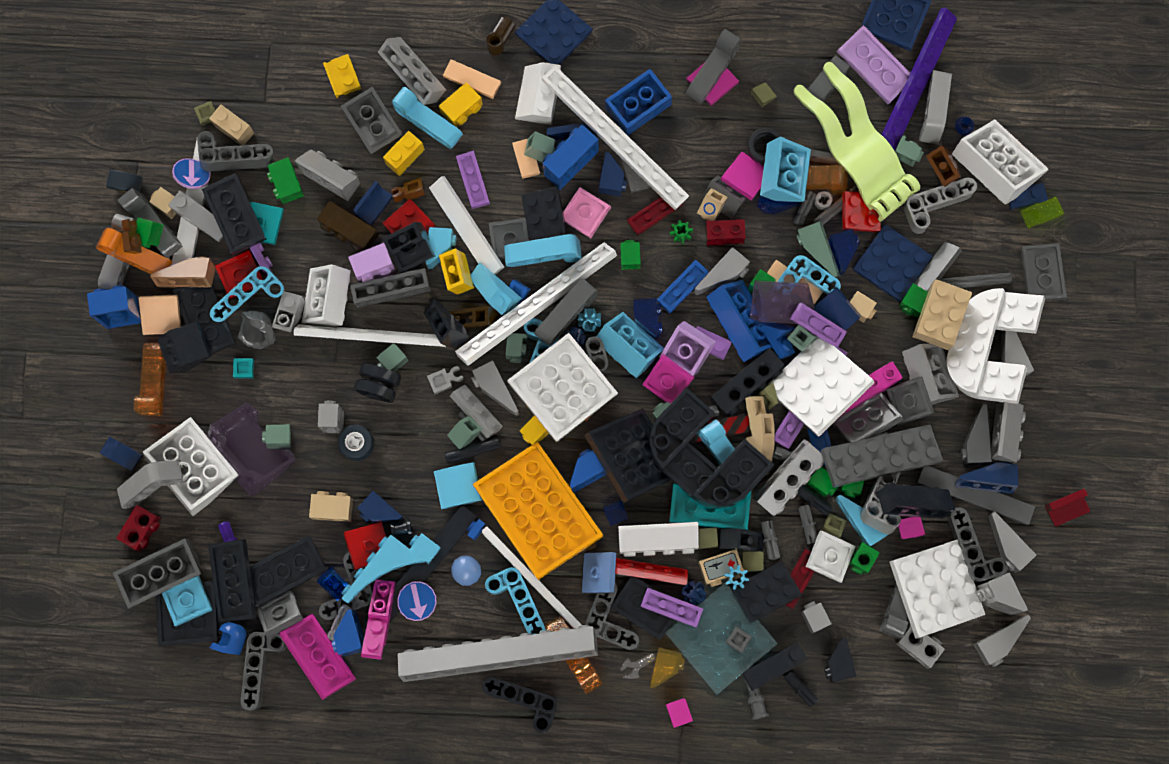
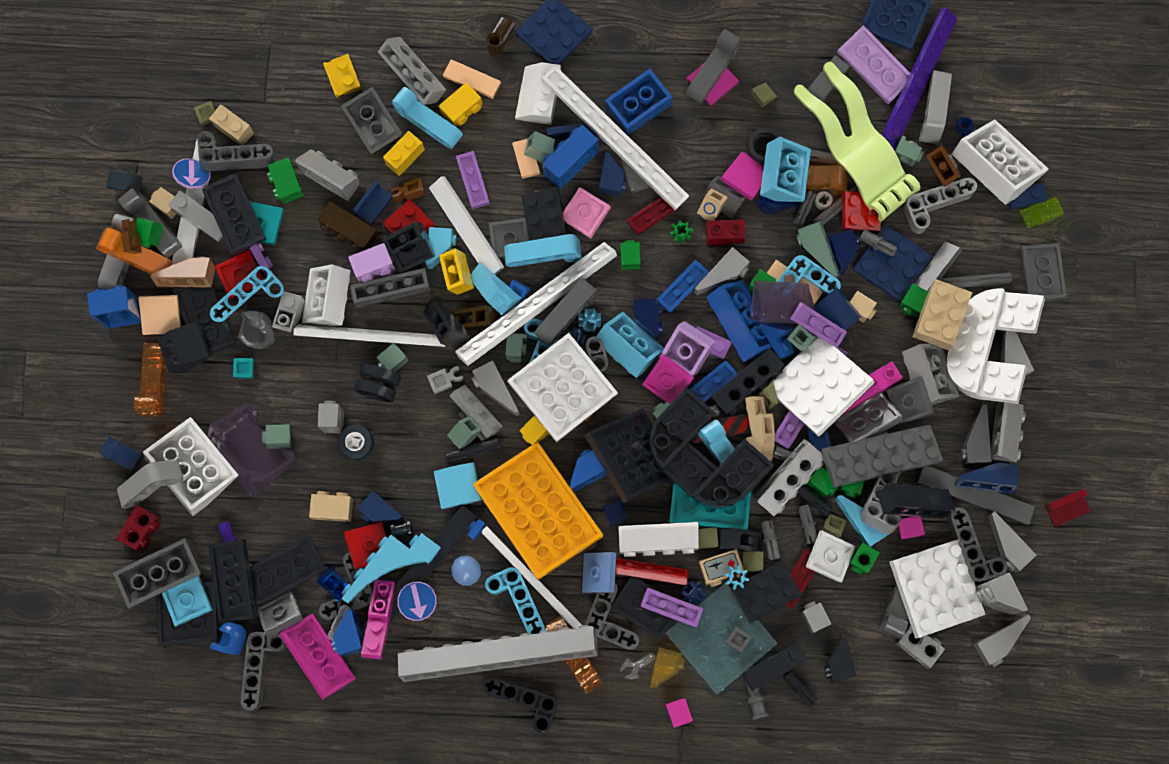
(713, 381): none -> blue plate
(878, 243): none -> dark grey axle

